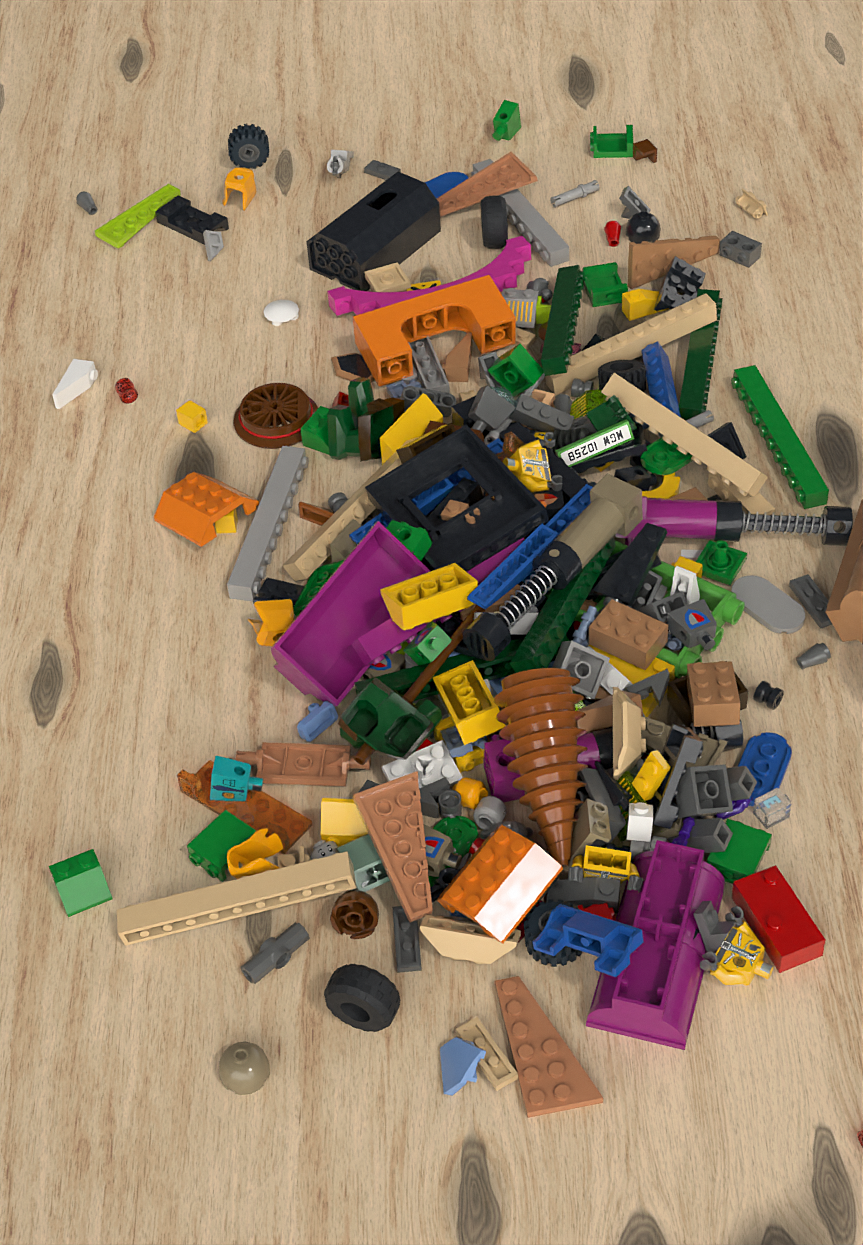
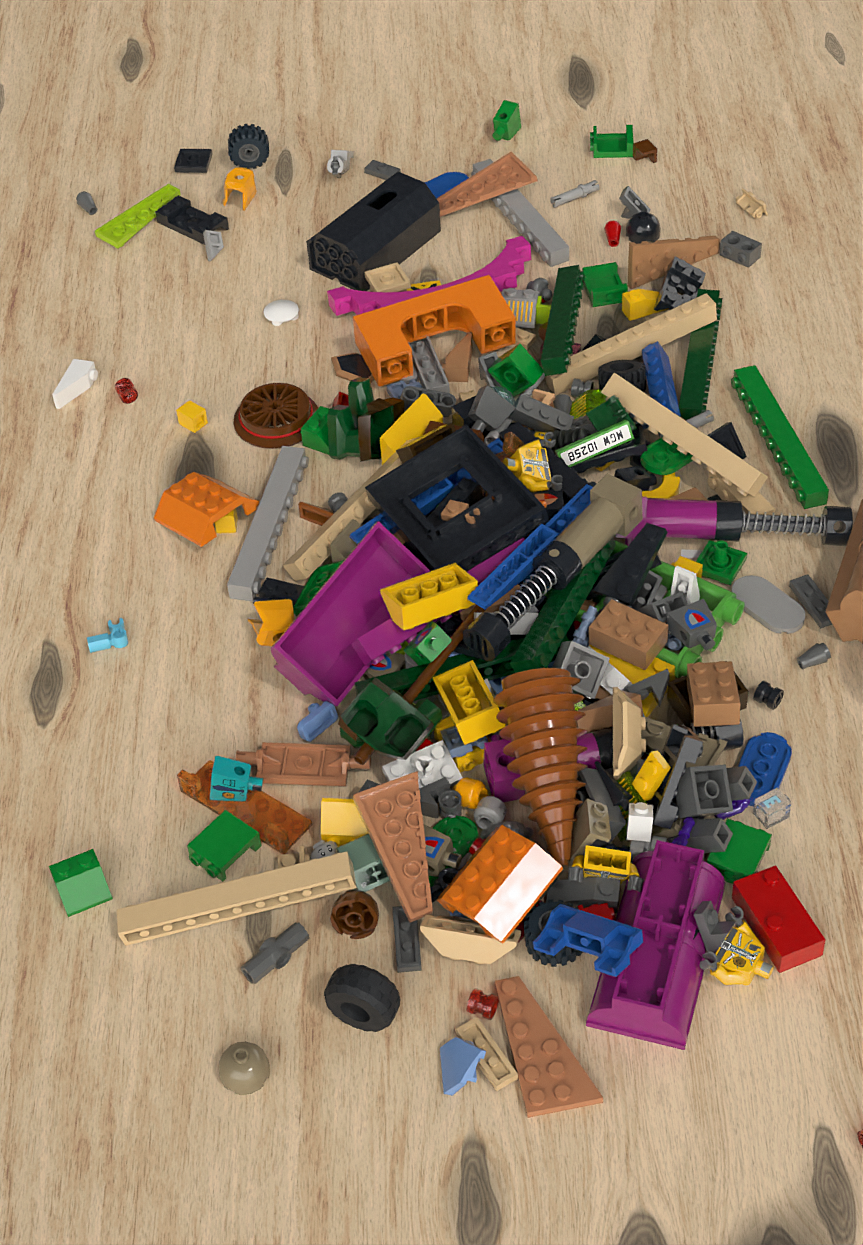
(117, 638): none -> medium azure bar
(193, 160): none -> black plate
(251, 854): light orange piece -> none
(413, 538): green brick -> none
(482, 1004): none -> clear red wheel
(494, 222): black tyre -> none

